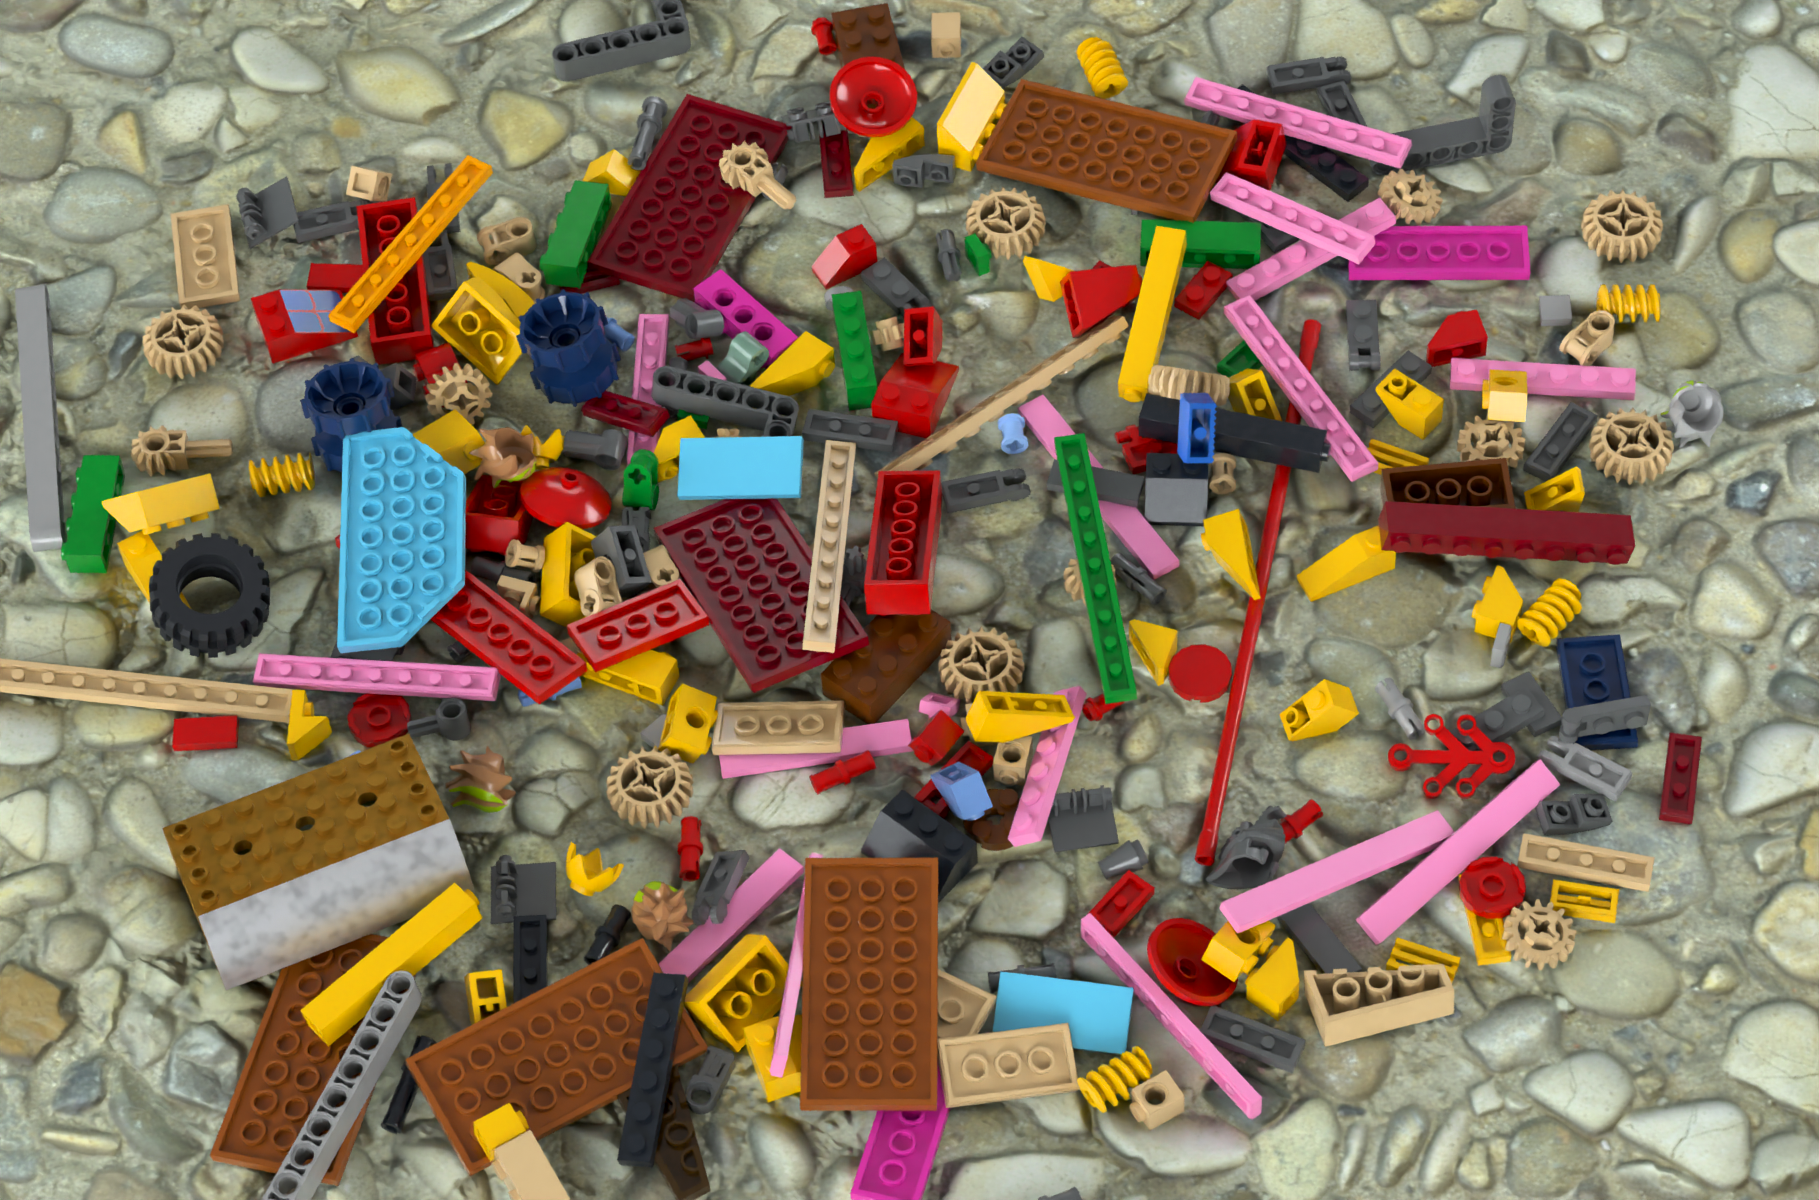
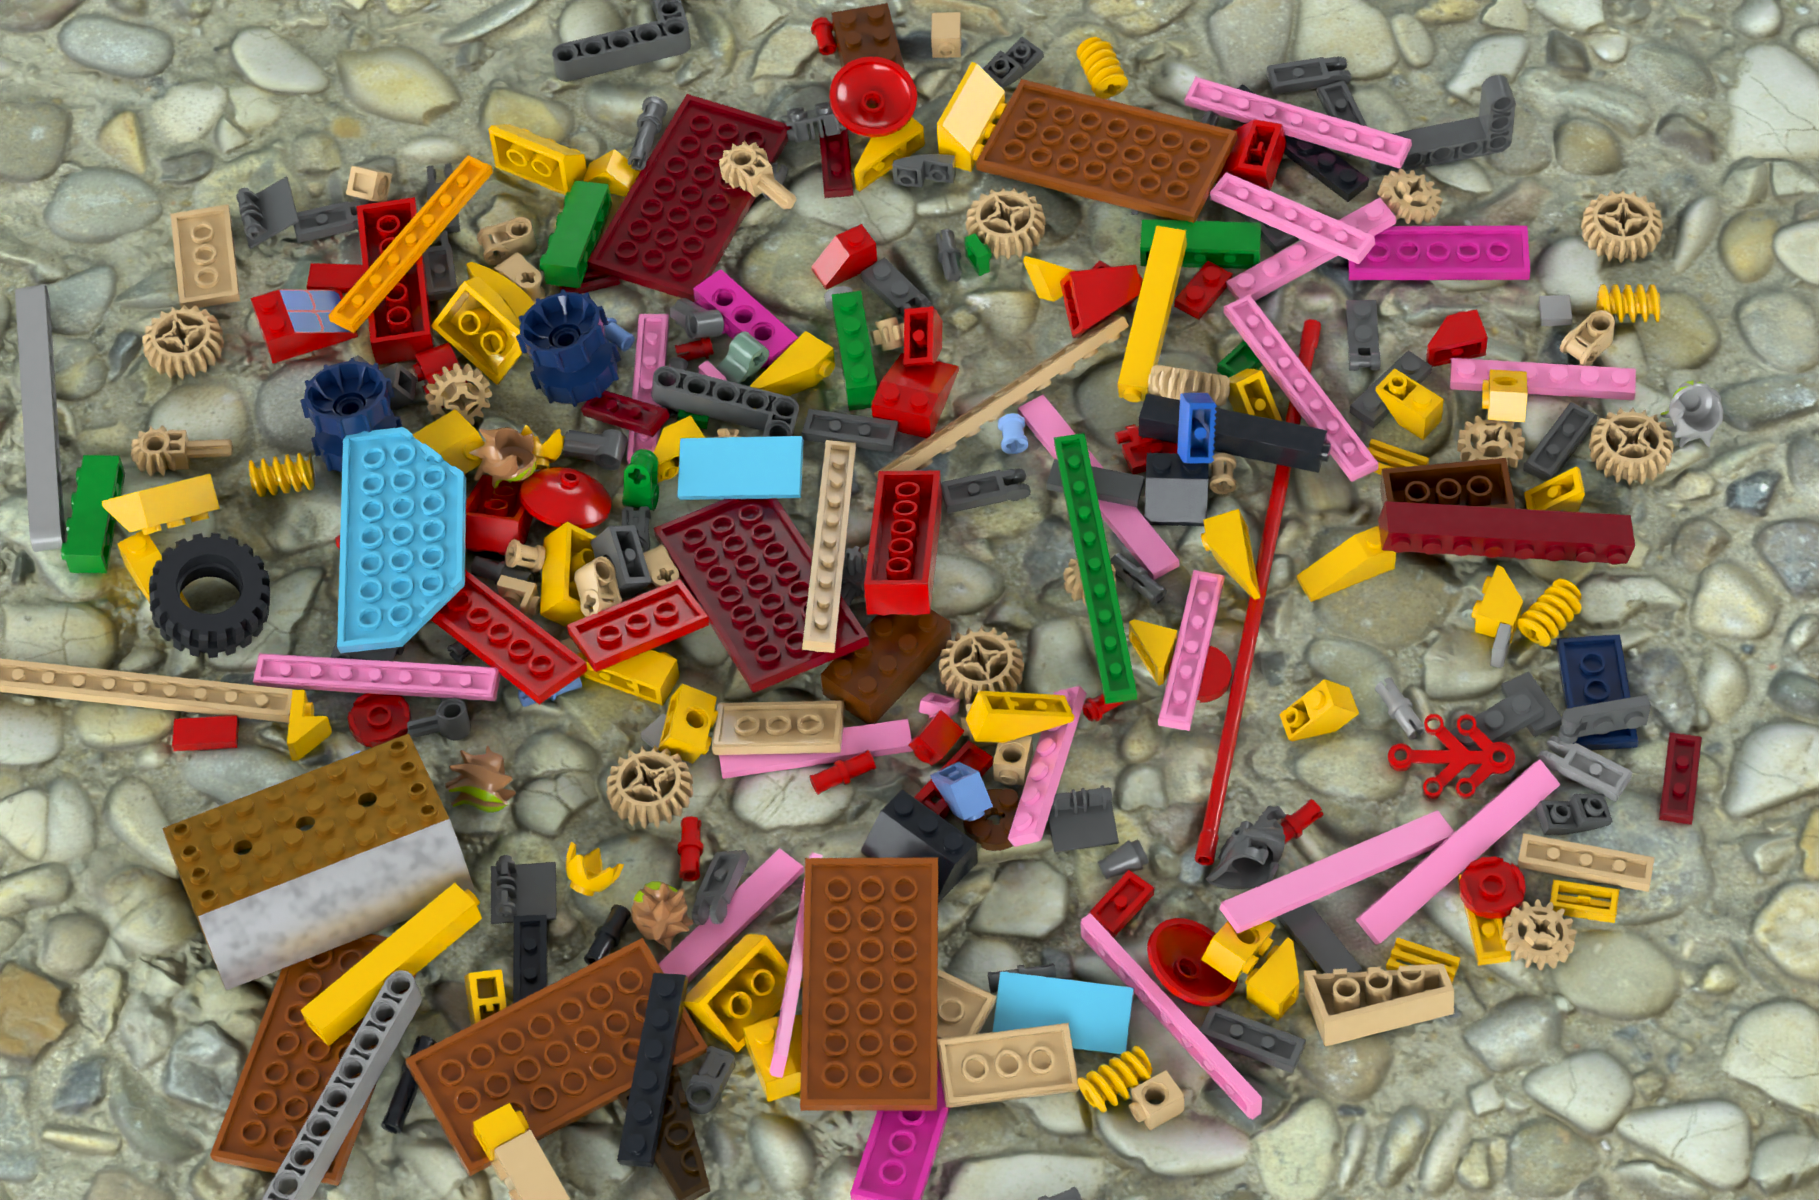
(536, 158): none -> yellow slope
(1191, 650): none -> bright pink tile

